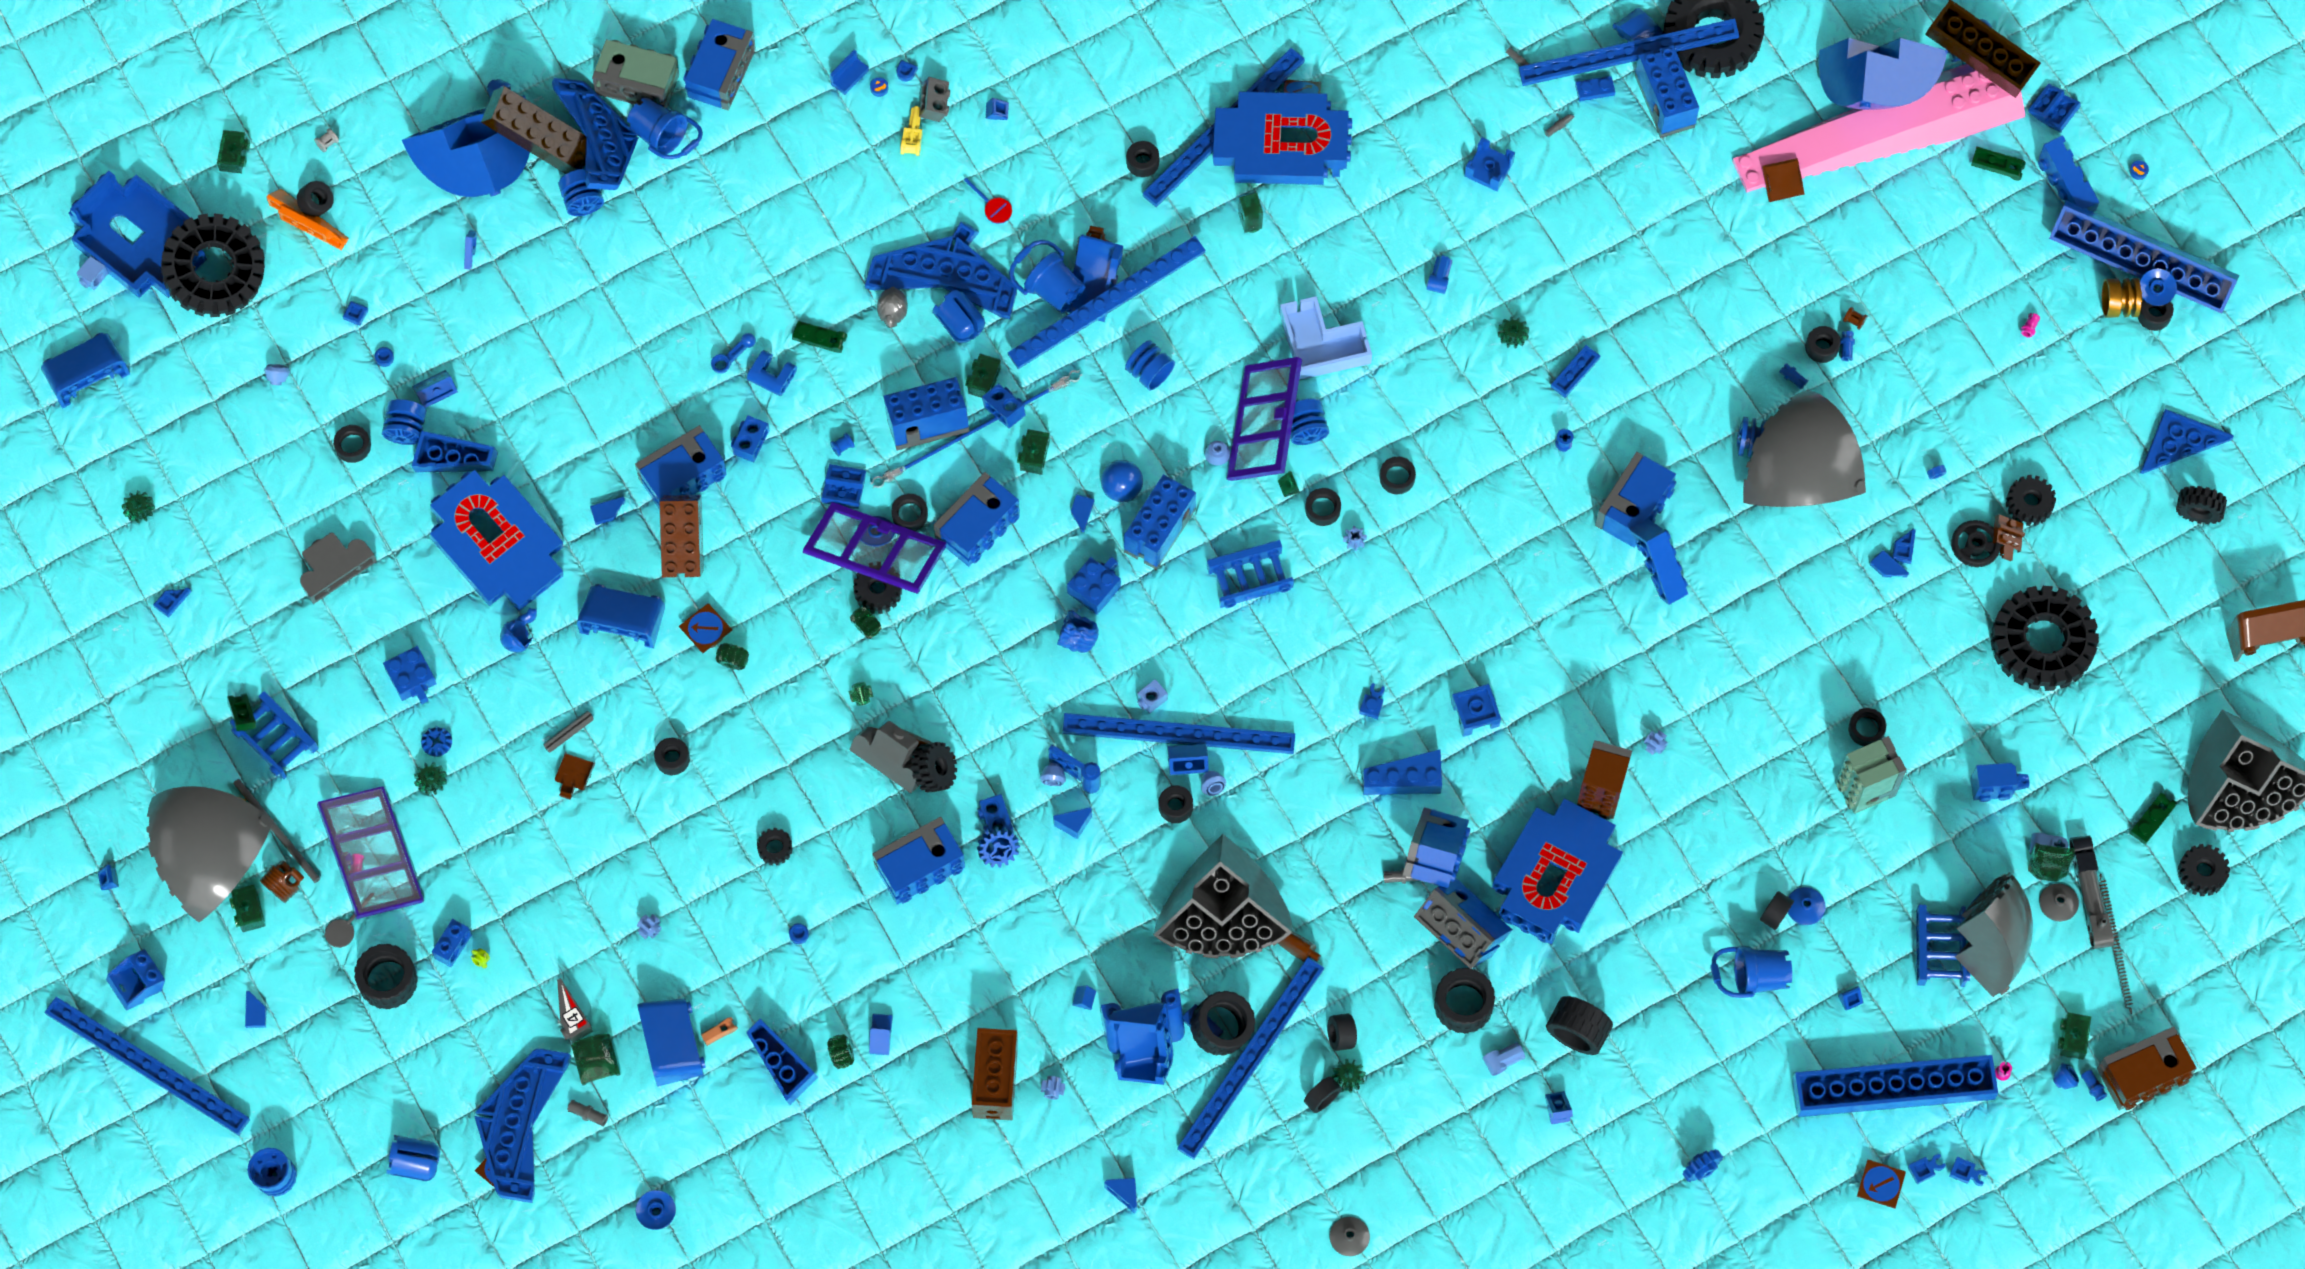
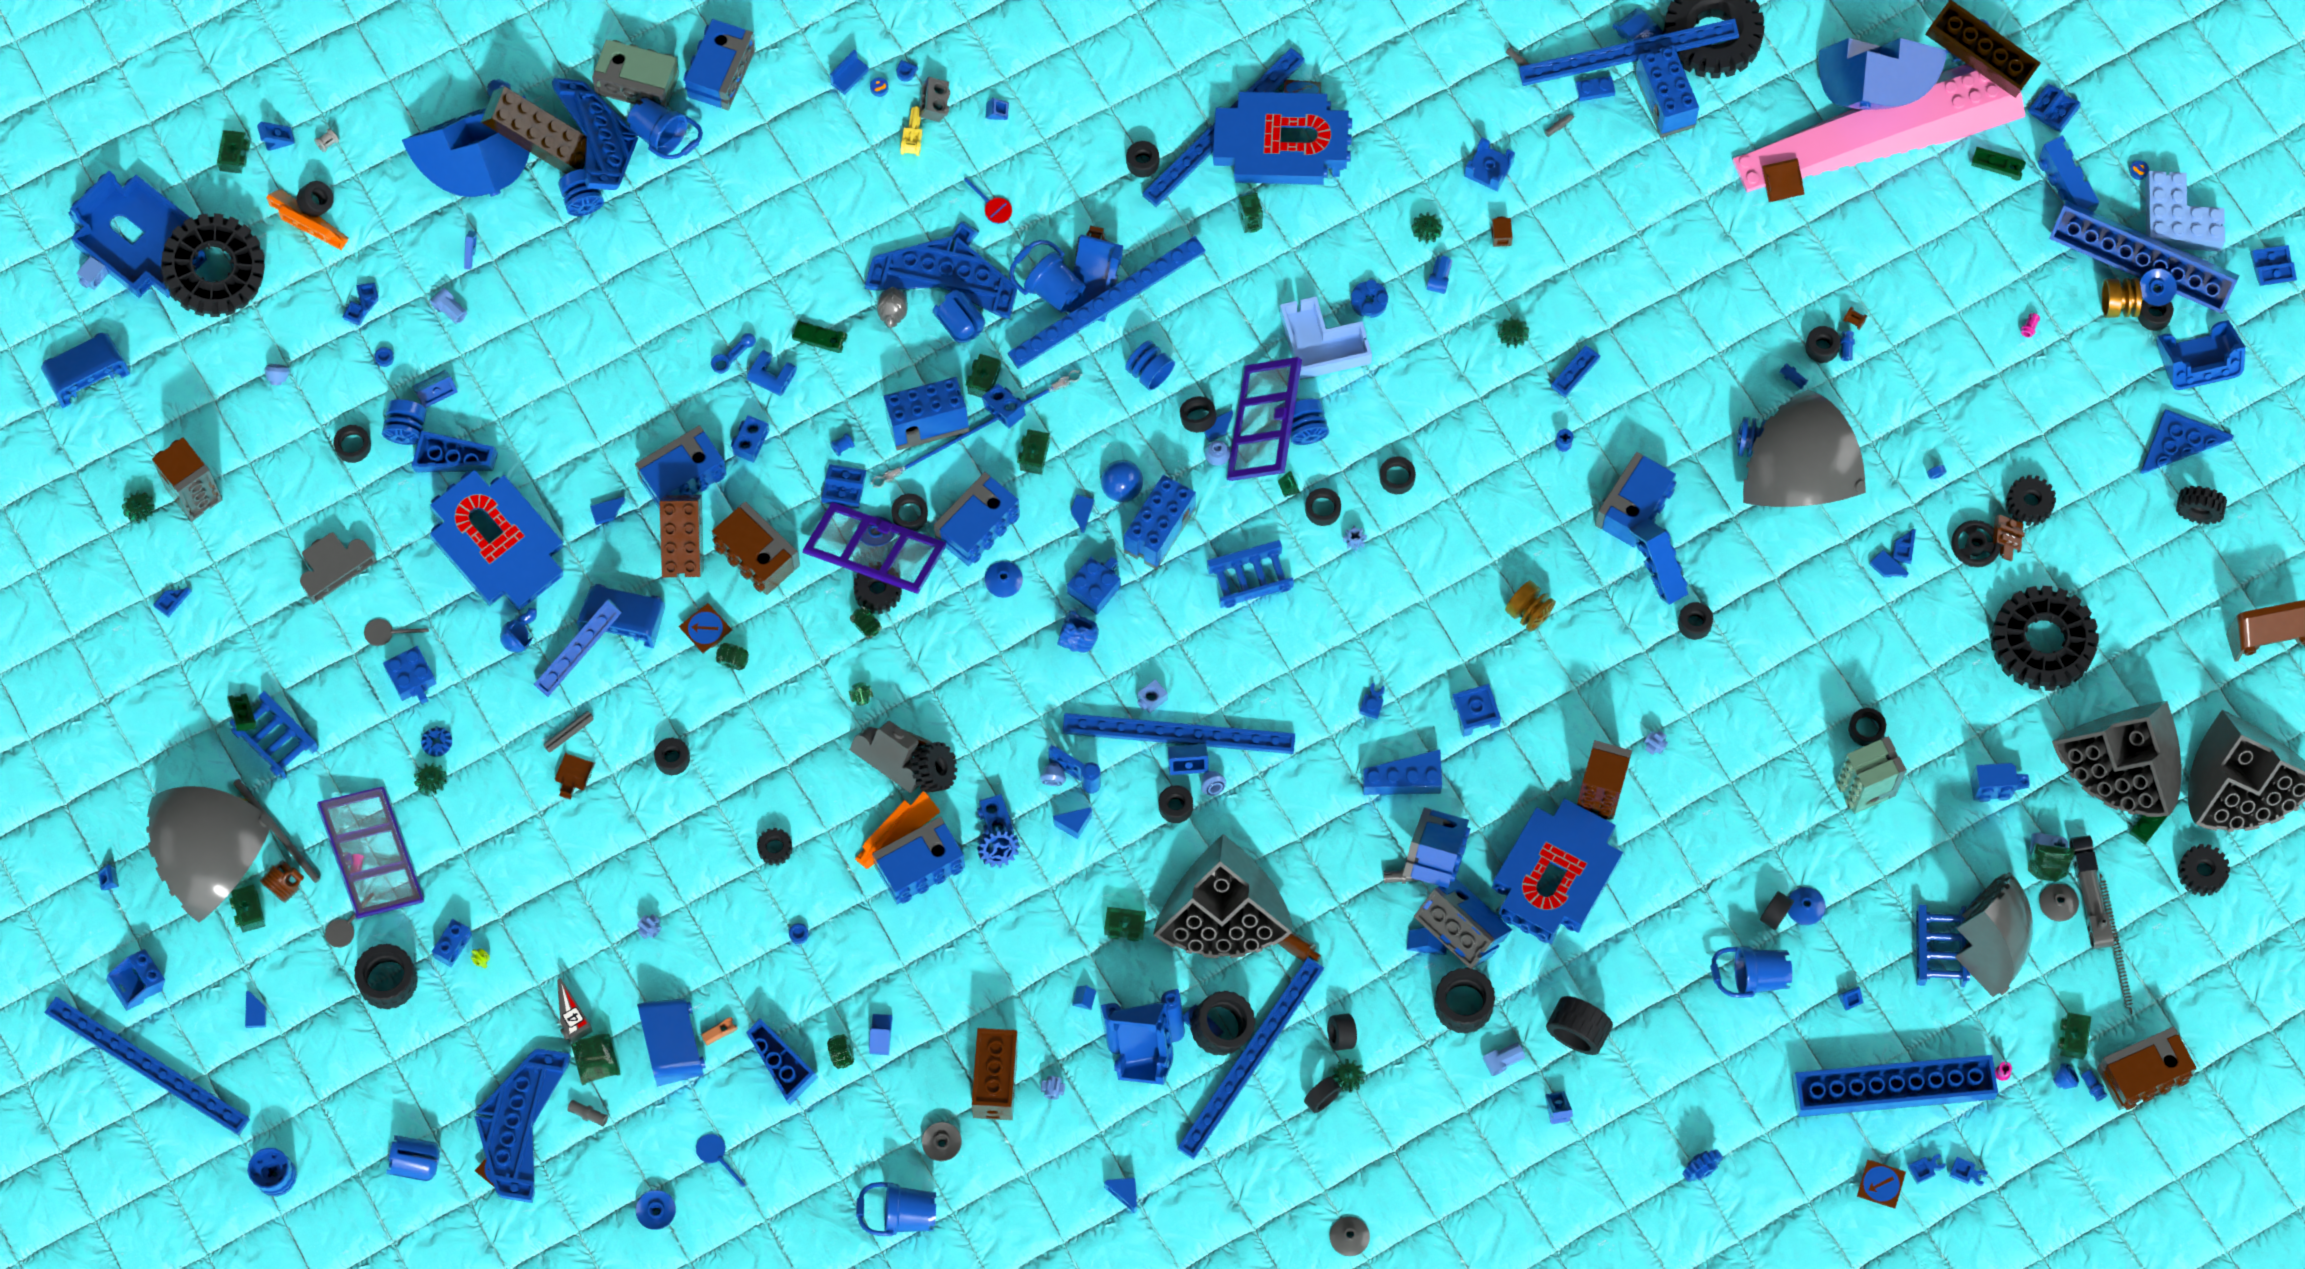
(187, 479): none -> piece
(275, 135): none -> blue slope
(367, 296): none -> blue tile
(379, 632): none -> dark grey piece
(445, 303): none -> medium blue piece
(578, 647): none -> plate
(712, 1149): none -> blue piece
(755, 548): none -> reddish brown piece
(899, 824): none -> orange wedge
(904, 1209): none -> blue piece
(941, 1132): none -> dark grey dish
(1003, 587): none -> blue dish
(1117, 917): none -> clear green brick
(1201, 424): none -> black tyre
(1220, 427): none -> blue tile
(1372, 289): none -> blue plate
(1424, 941): none -> blue slope
(1427, 227): none -> clear green gear
(1501, 231): none -> reddish brown brick
(1533, 608): none -> pearl gold wheel
(1695, 609): none -> black tyre
(2127, 759): none -> dark grey brick
(2175, 222): none -> light blue piece
(2203, 358): none -> blue windscreen
(2273, 265): none -> blue slope

